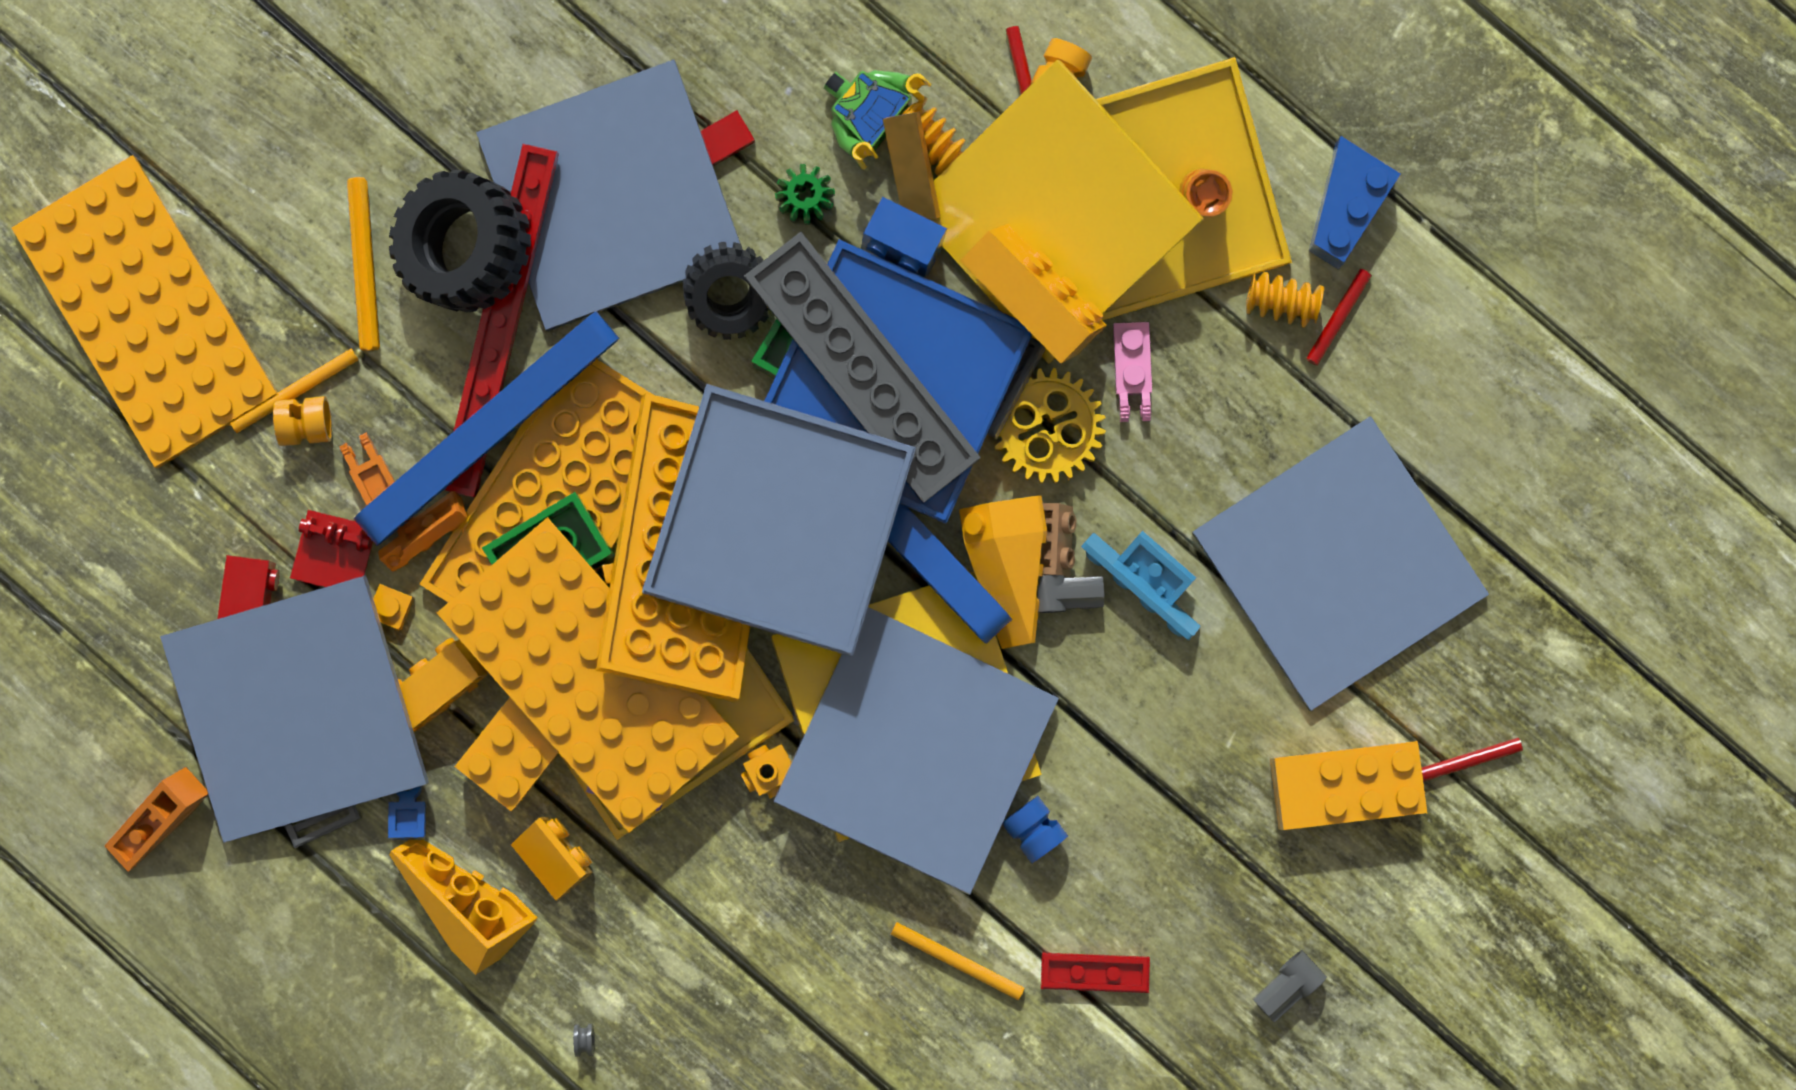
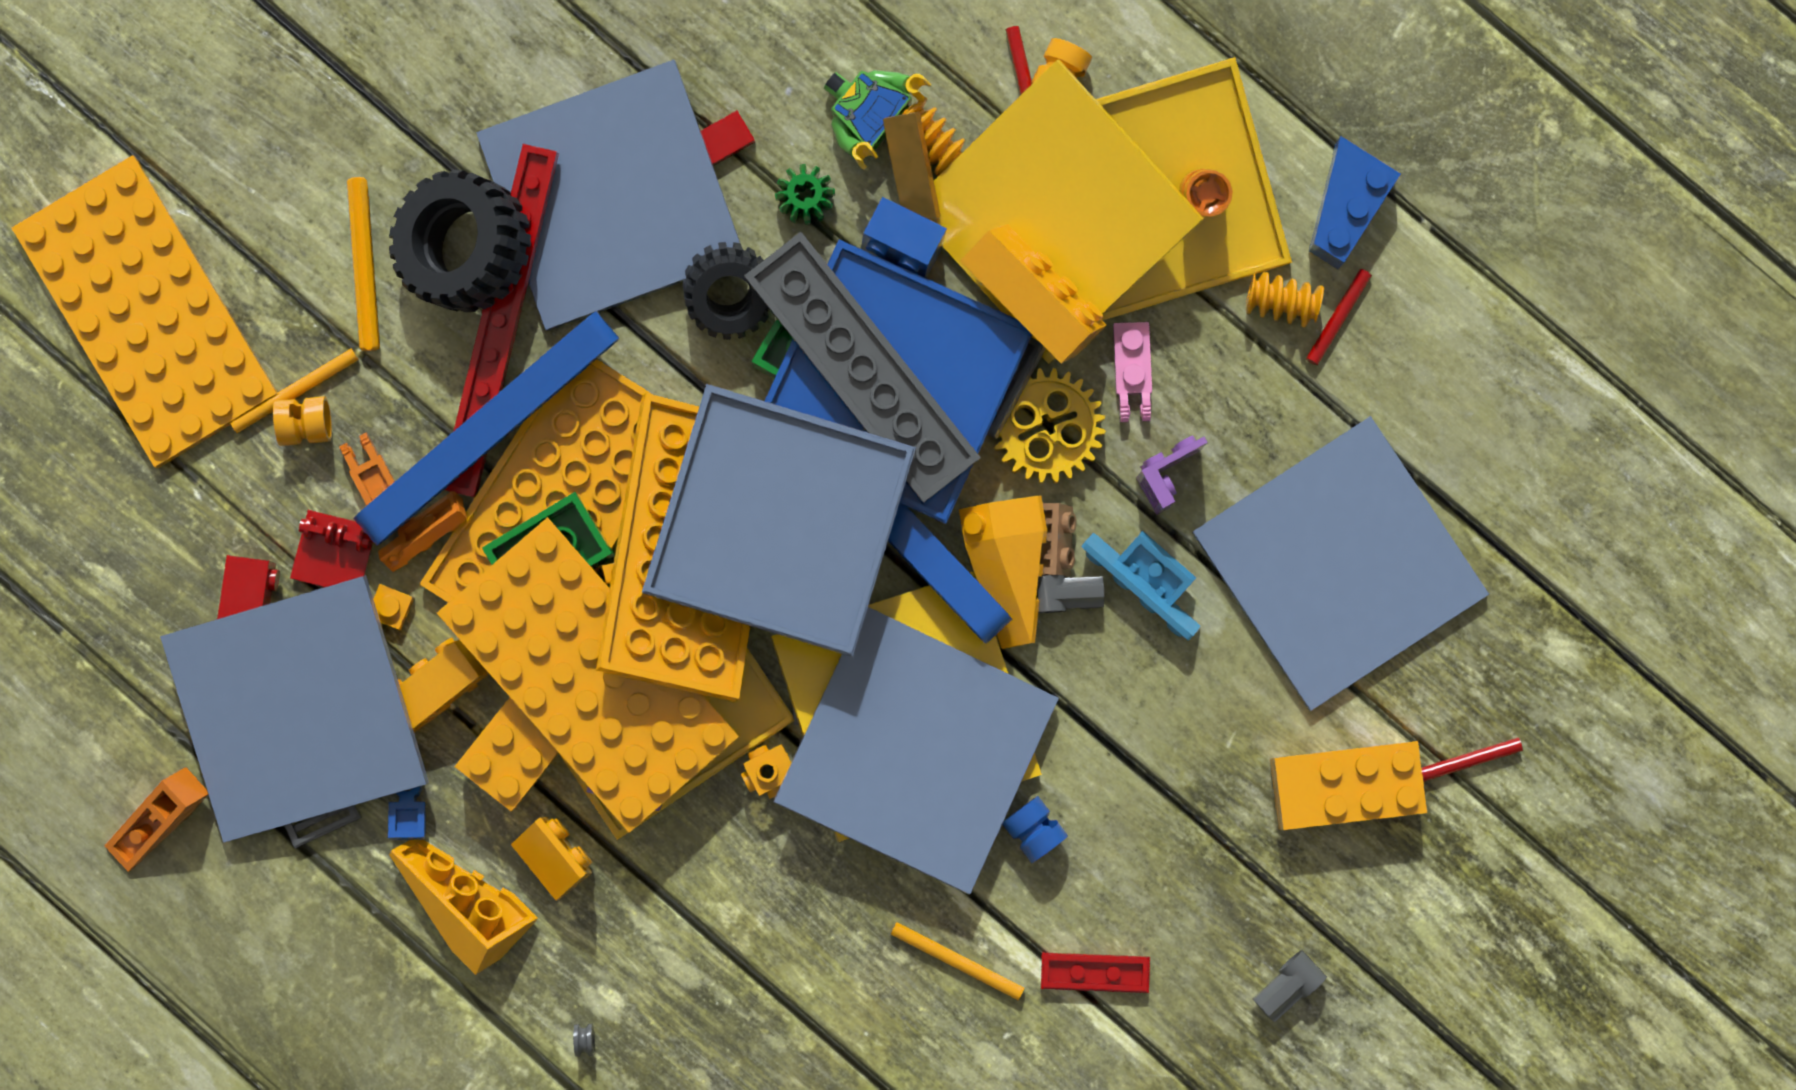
(1160, 489): none -> medium lavender bracket

